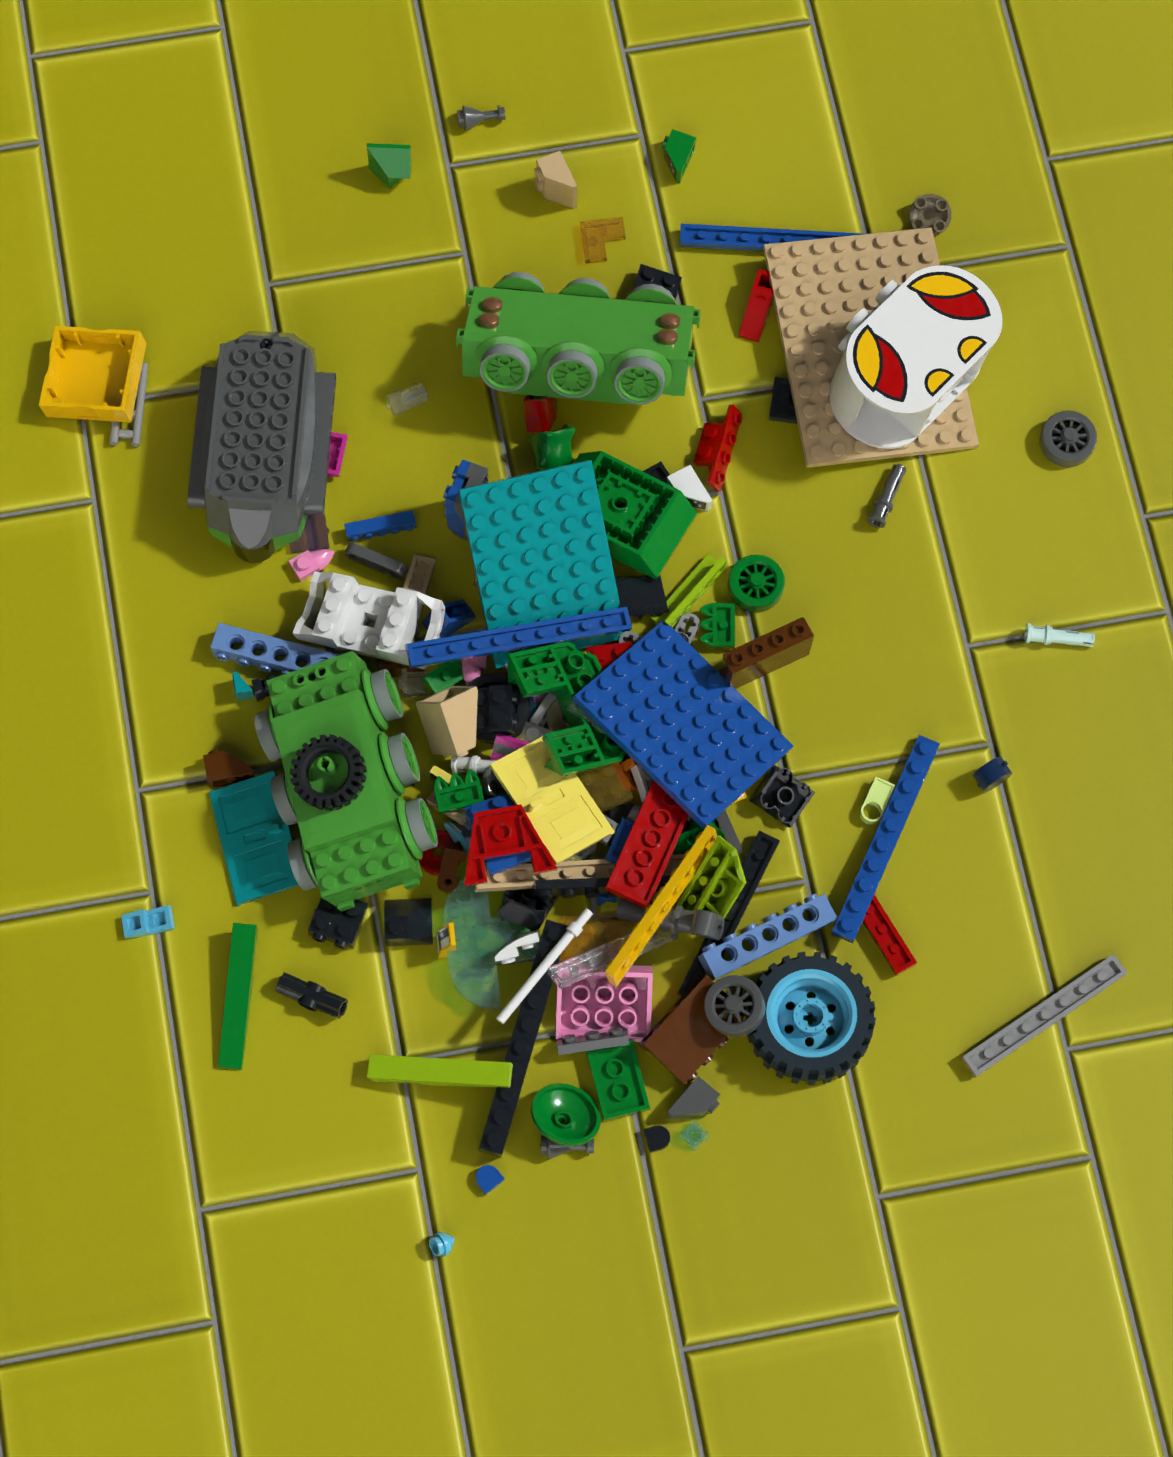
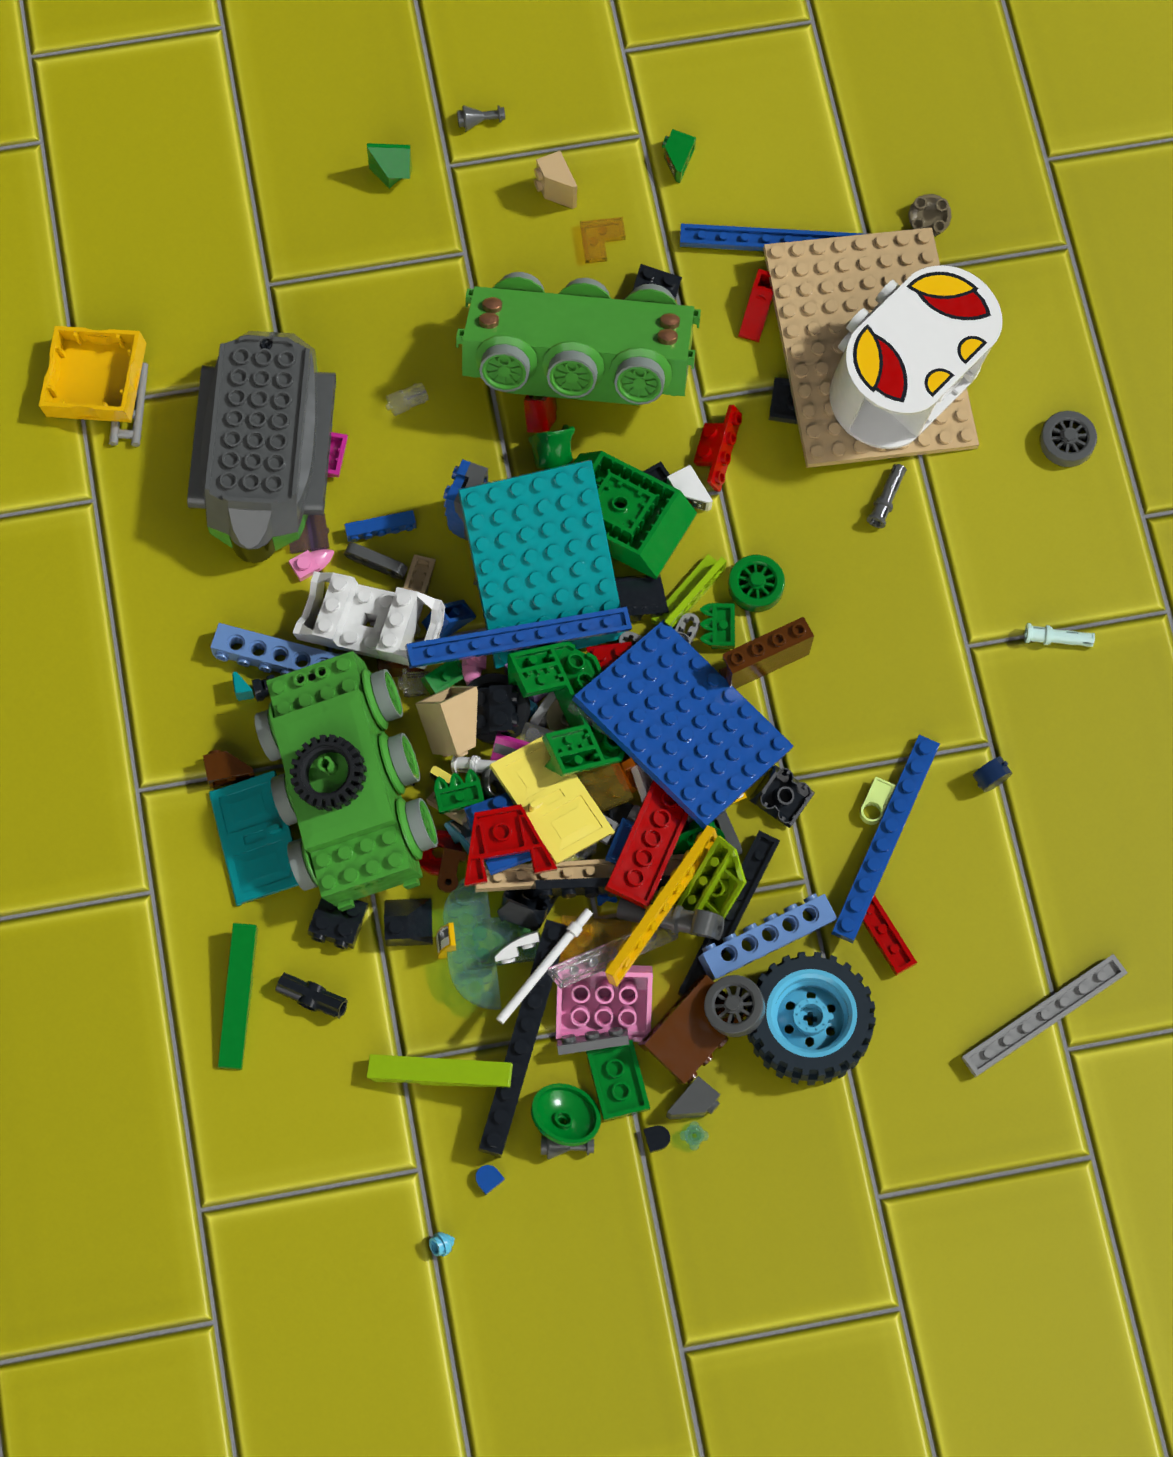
(148, 922): medium azure slope -> none

